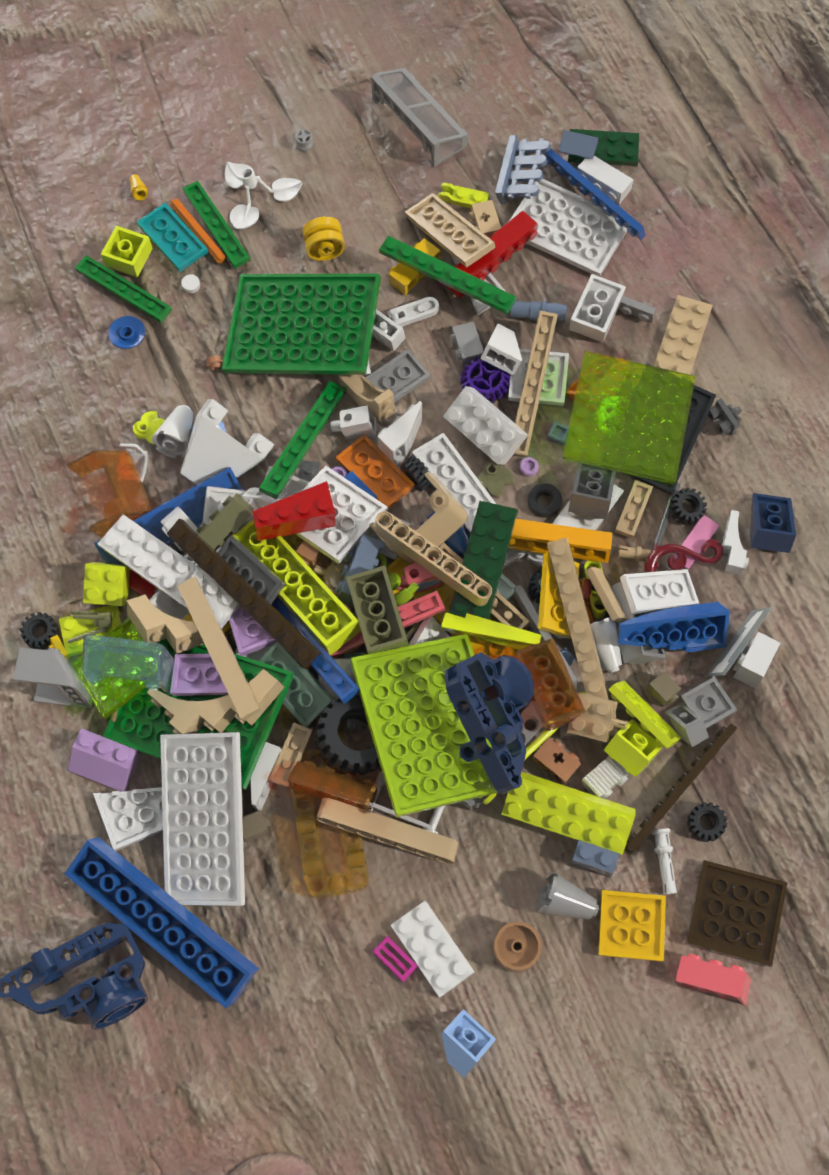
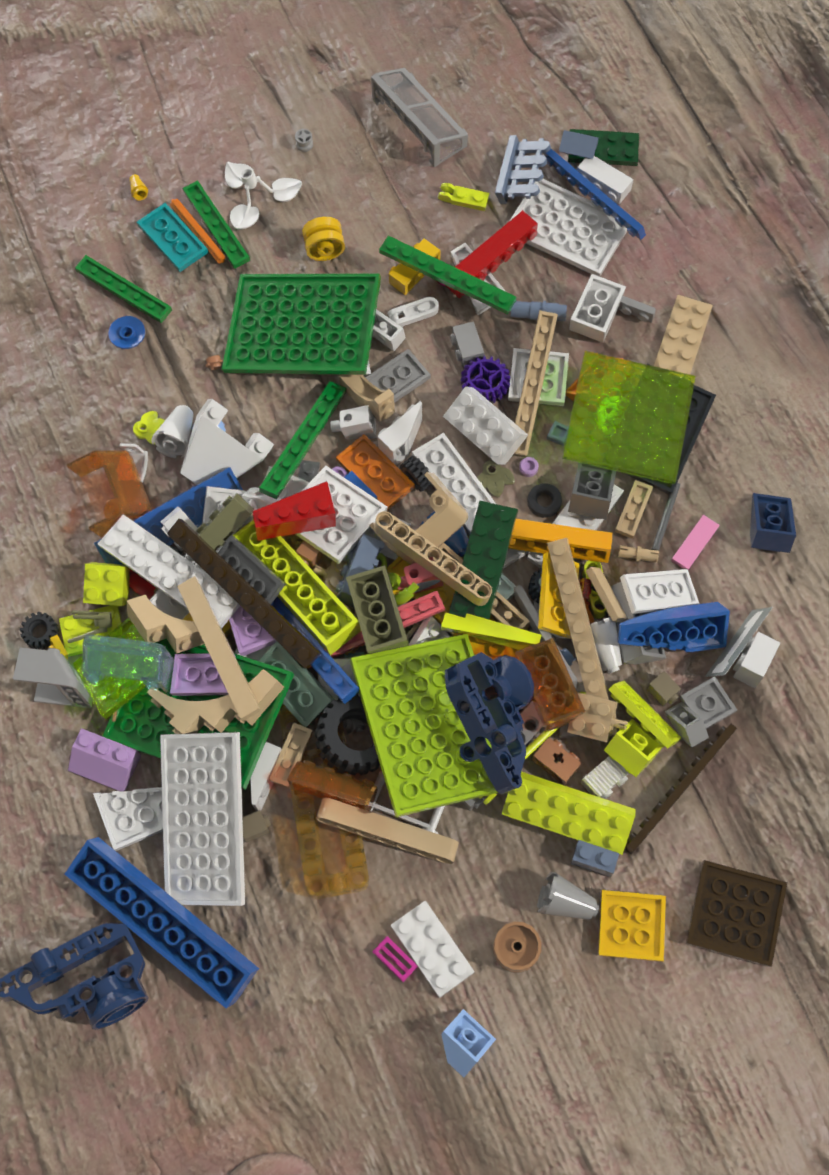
(126, 251): neon yellow brick -> none
(190, 283): white tile -> none
(450, 230): tan plate -> none
(485, 217): tan brick -> none
(503, 350): white slope -> none
(664, 852): white pin -> none
(681, 551): dark red plant -> none
(694, 499): black tyre -> none
(714, 978): coral wedge -> none
(716, 813): black tyre -> none
(728, 416): dark grey hips -> none
(732, 546): white slope -> none

